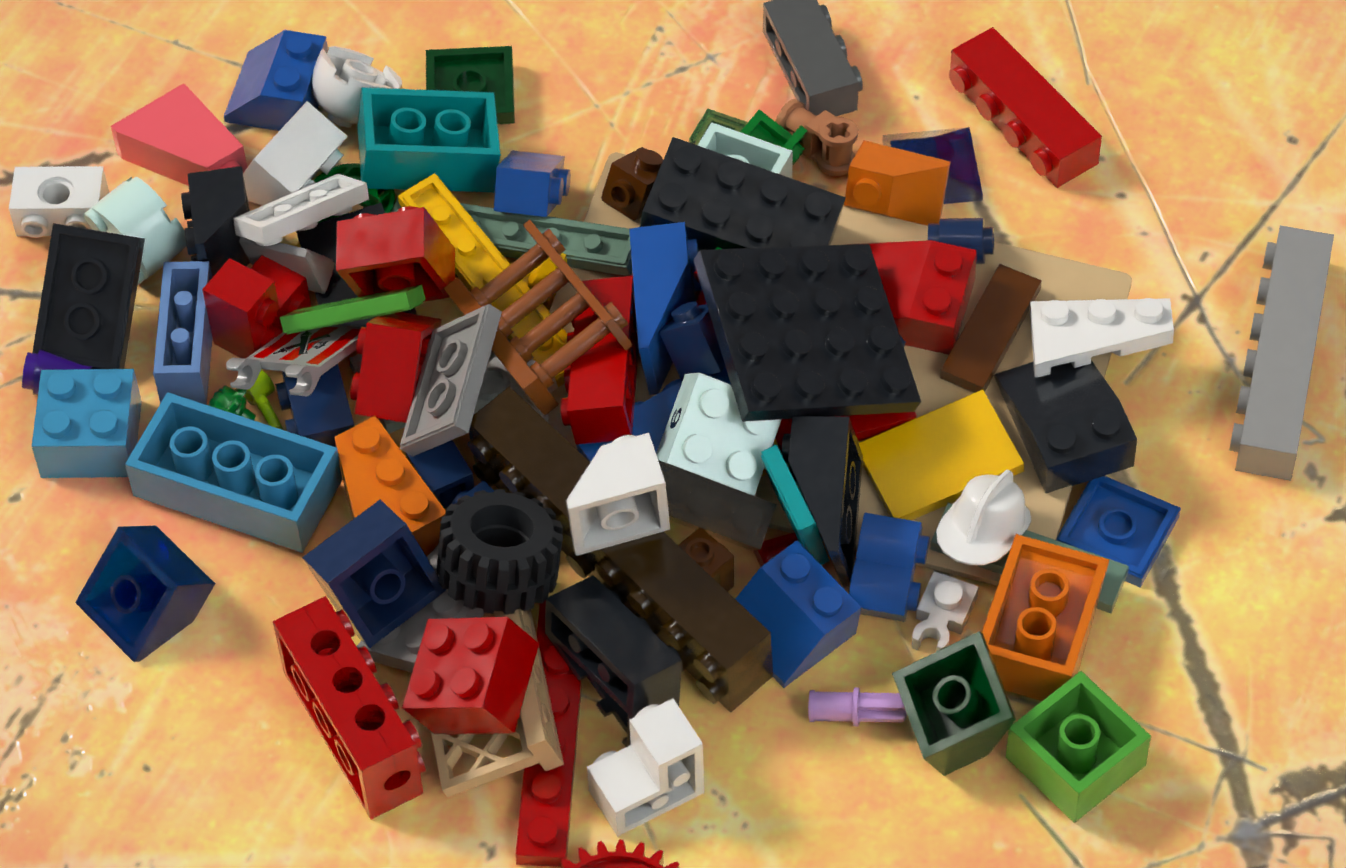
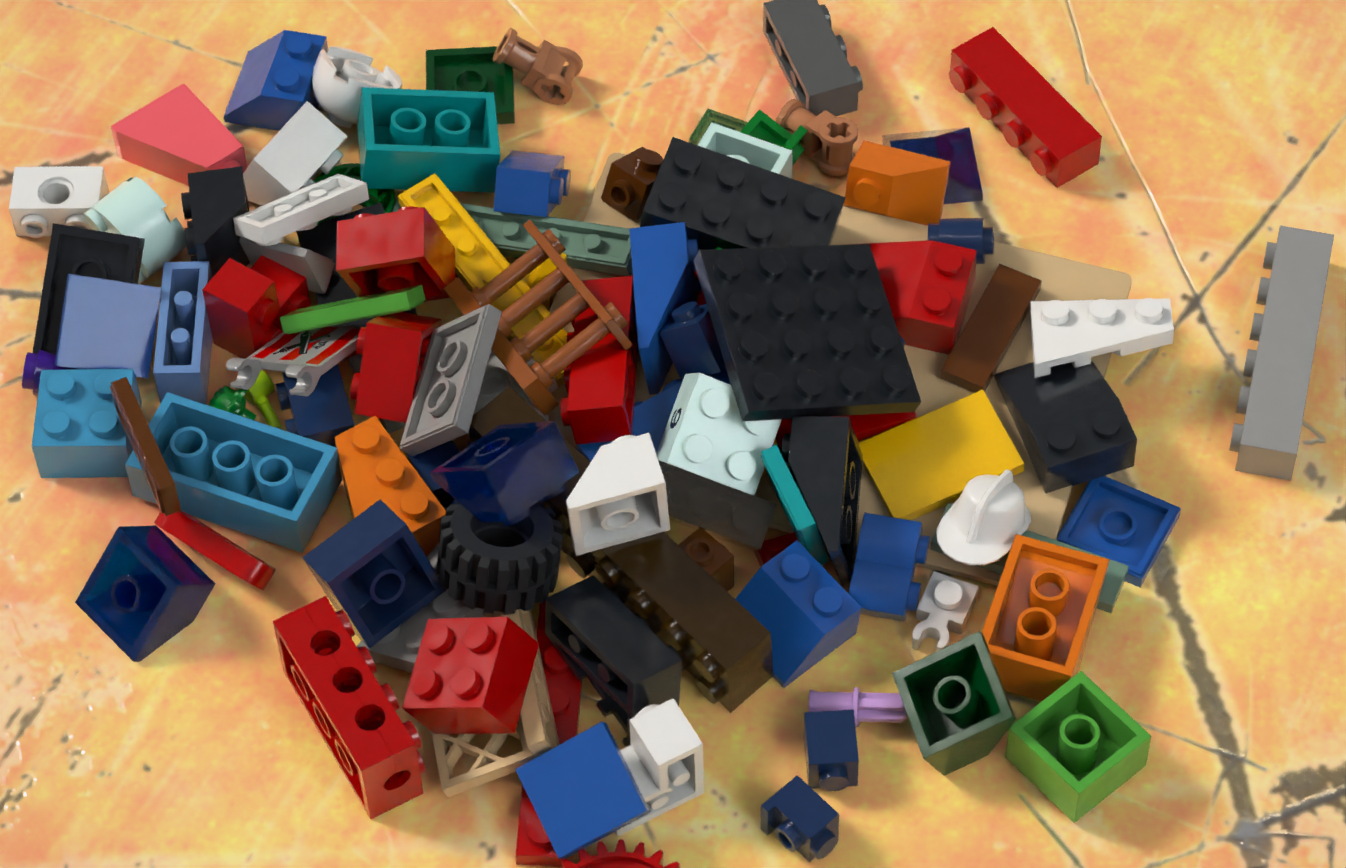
(107, 325): none -> tile
(145, 447): none -> reddish brown tile
(217, 548): none -> red beam
(508, 471): none -> clear blue slope
(540, 66): none -> nougat connector
(582, 790): none -> blue tile
(801, 820): none -> dark blue brick
(831, 749): none -> dark blue brick

